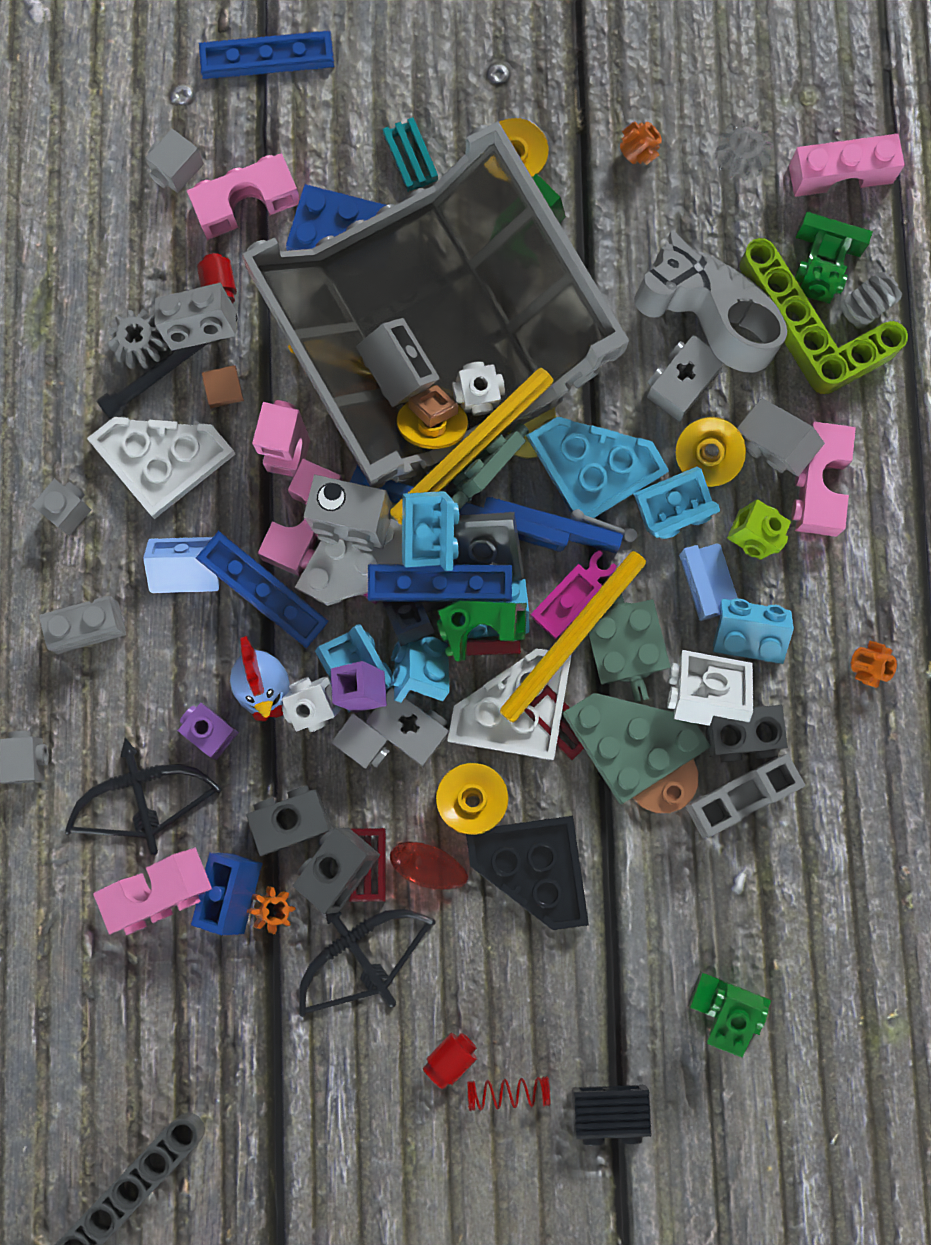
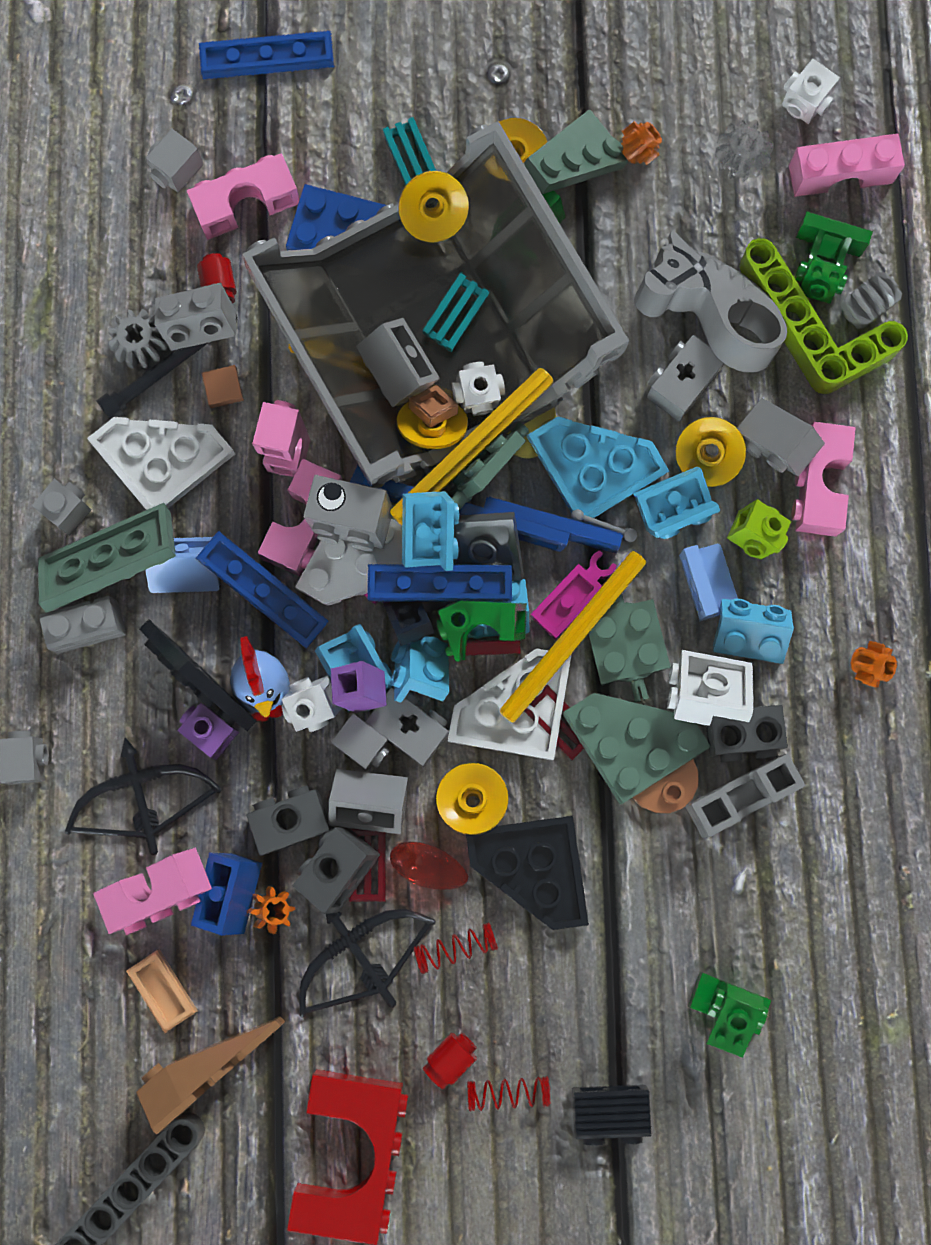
(105, 557): none -> sand green plate
(162, 991): none -> light nougat tile
(183, 1081): none -> medium nougat wedge
(195, 677): none -> black plate
(357, 1211): none -> red arch
(370, 798): none -> light grey brick
(420, 956): none -> red piece
(437, 222): none -> yellow dish
(471, 288): none -> teal tile
(576, 155): none -> sand green wing
(810, 91): none -> white brick

